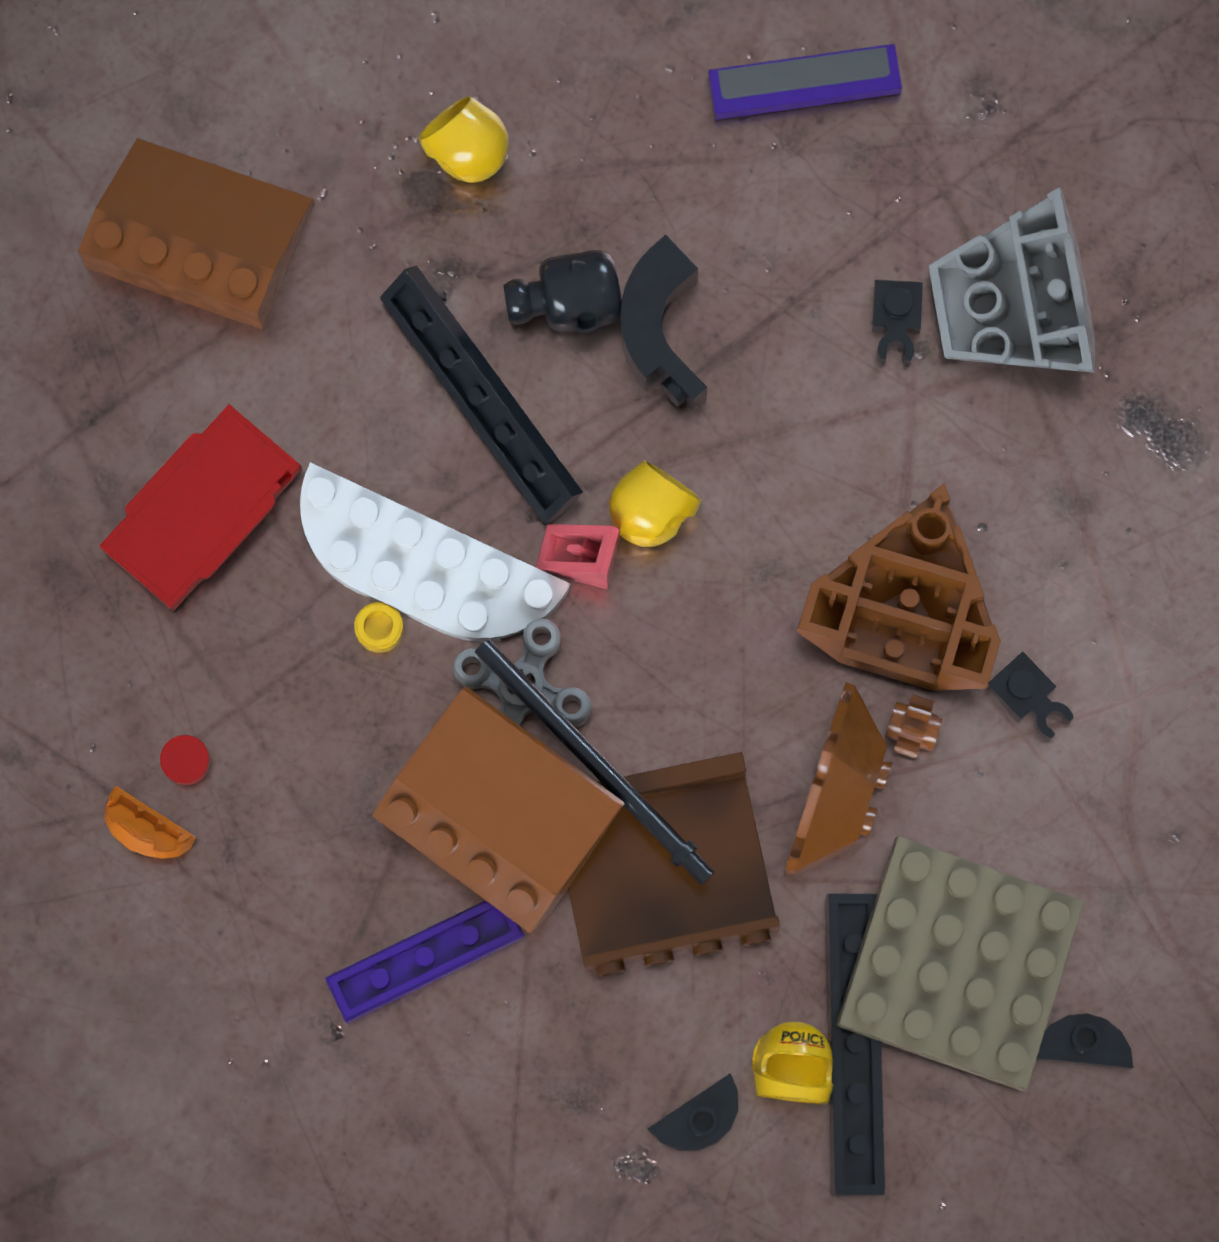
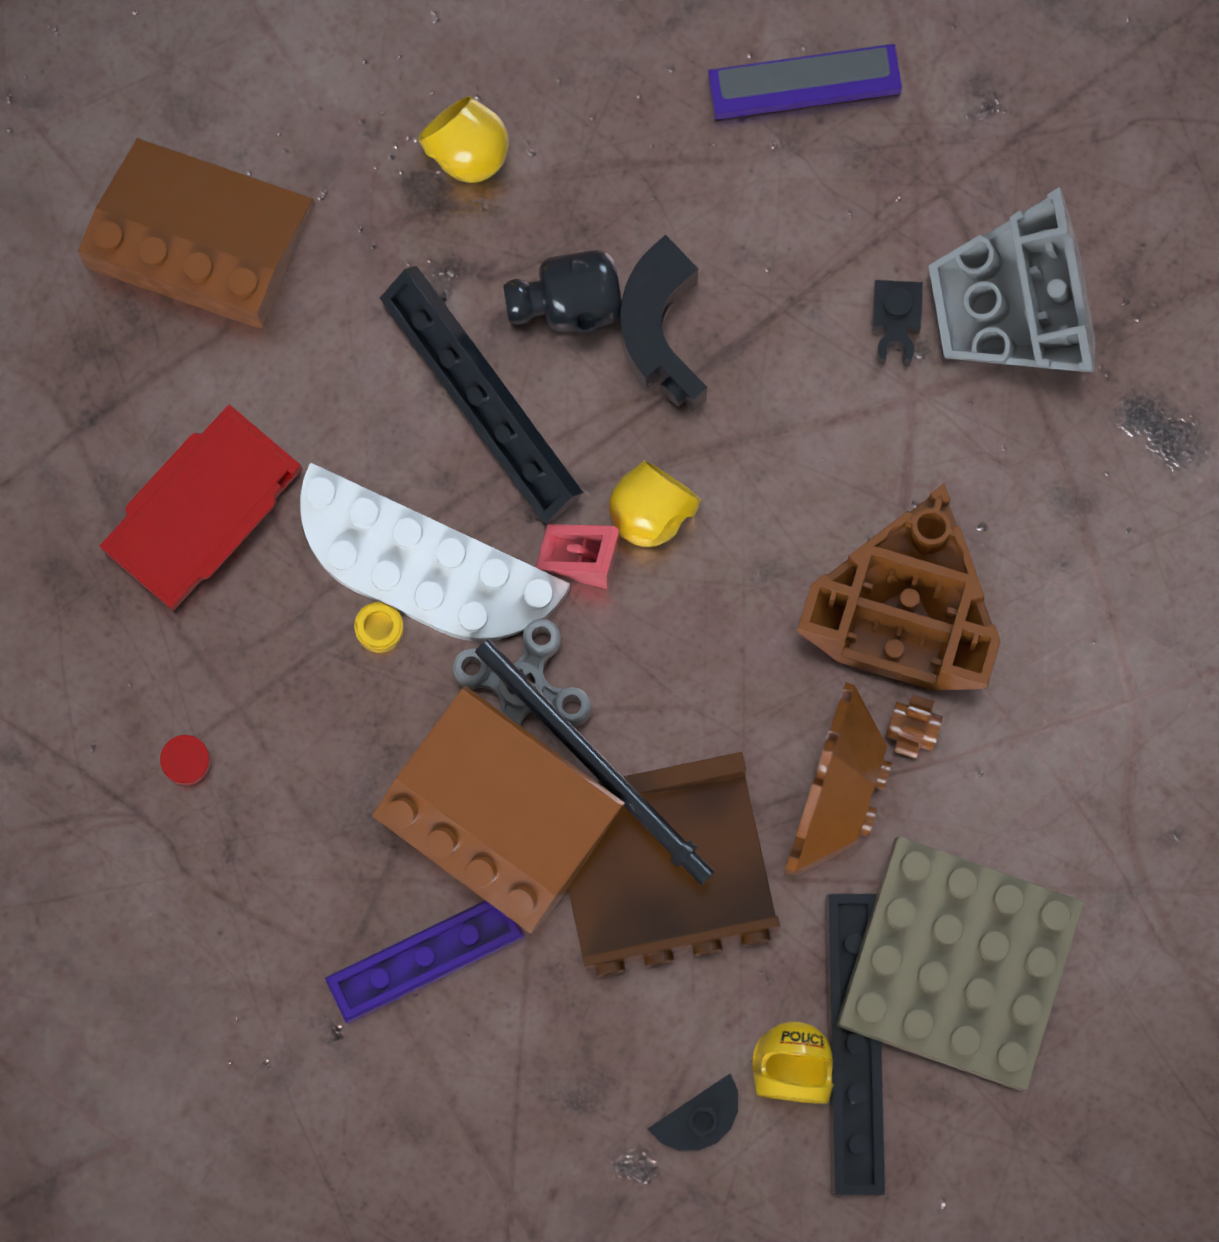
(143, 828): orange plate -> none
(1025, 690): black plate -> none
(1086, 1041): black plate -> none

